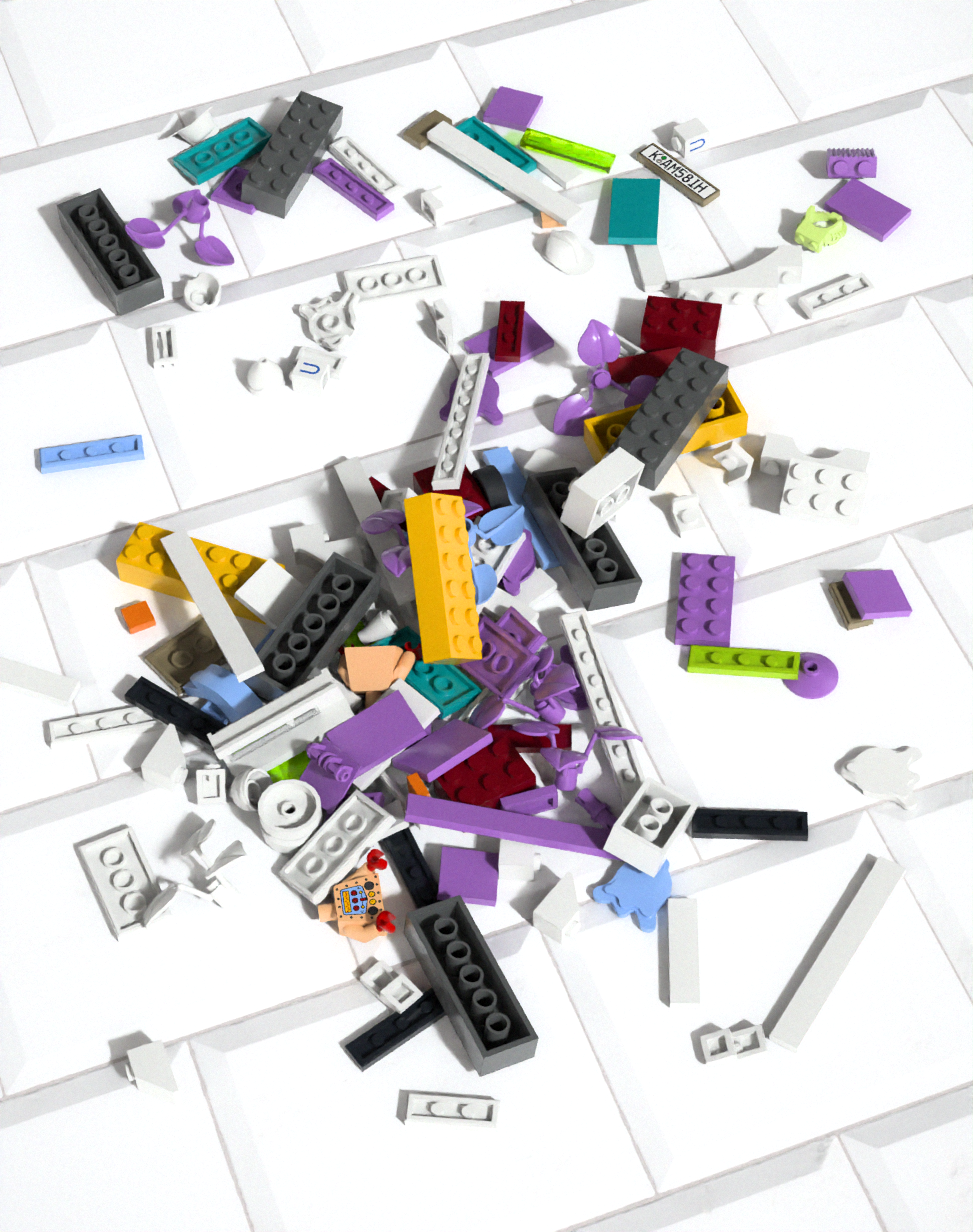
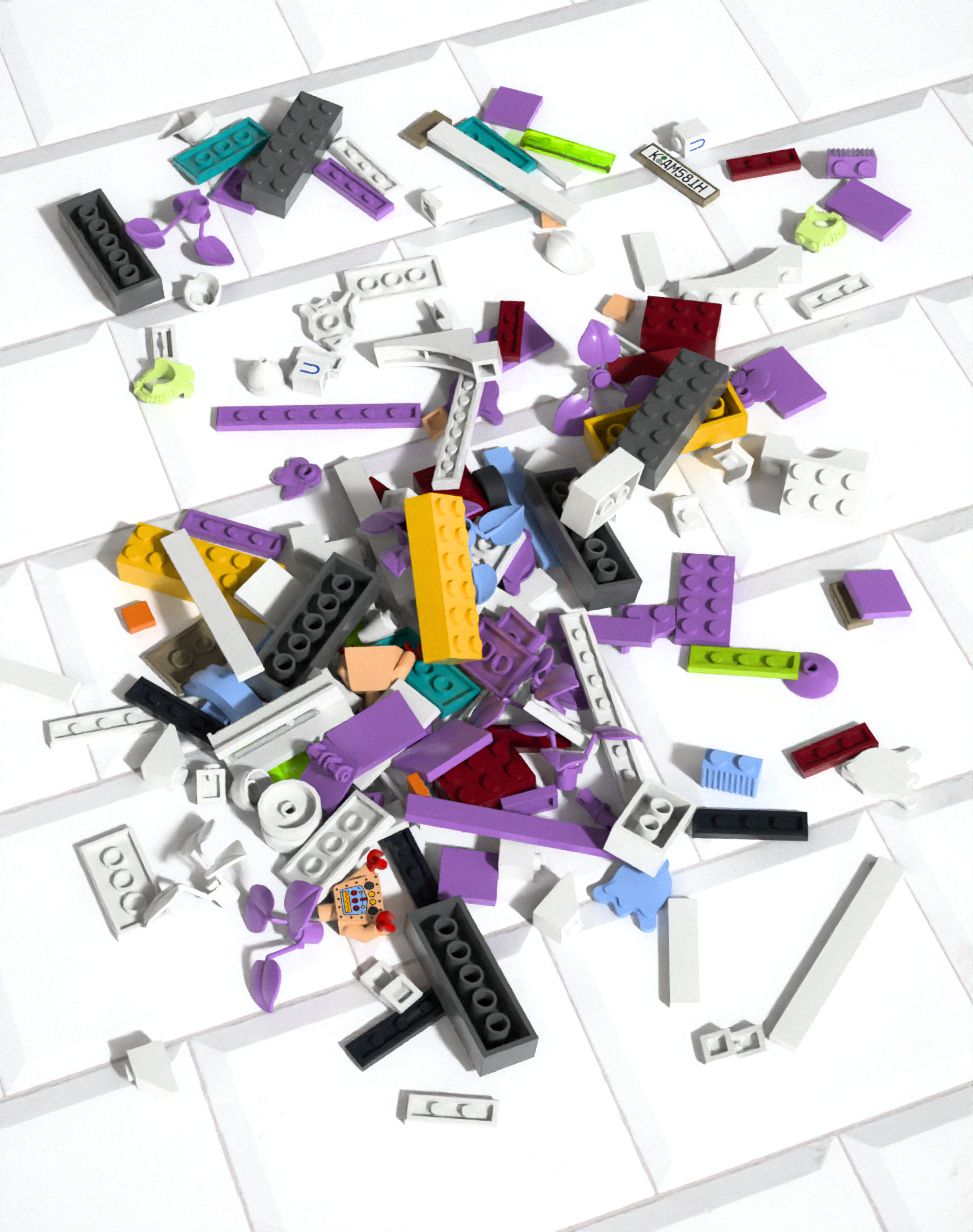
(91, 454): light blue tile -> none
(179, 375): none -> yellowish green piece
(234, 534): none -> medium lavender tile
(297, 477): none -> medium lavender plate
(299, 905): none -> medium lavender plant
(318, 417): none -> medium lavender tile
(435, 423): none -> light nougat tile
(448, 350): none -> white arch
(560, 723): none -> white tile
(609, 630): none -> medium lavender tile
(619, 307): none -> light nougat tile
(634, 211): teal tile -> none
(662, 614): none -> medium lavender wing
(731, 772): none -> light blue brick
(752, 387): none -> medium lavender plate
(763, 164): none -> dark red tile
(792, 382): none -> medium lavender tile
(833, 750): none -> dark red tile

